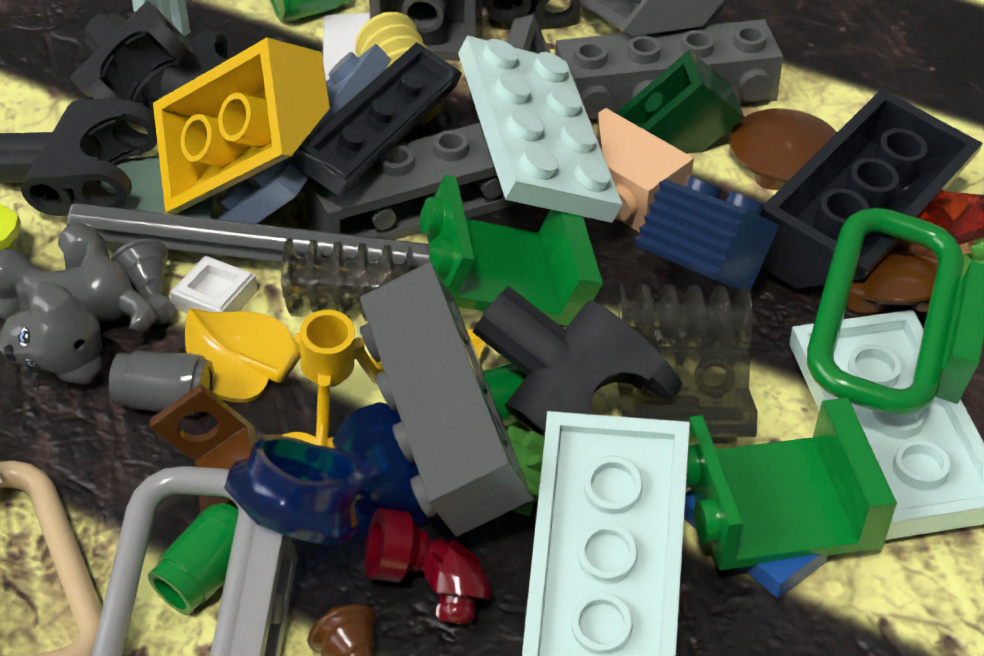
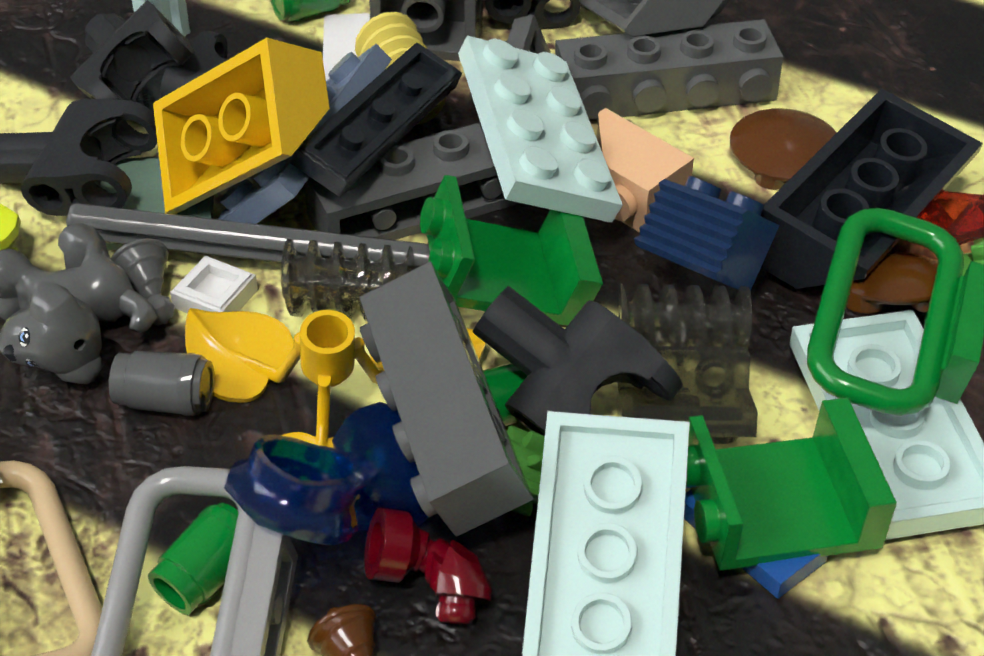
(218, 448): reddish brown bracket -> none
(686, 105): dark green slope -> none

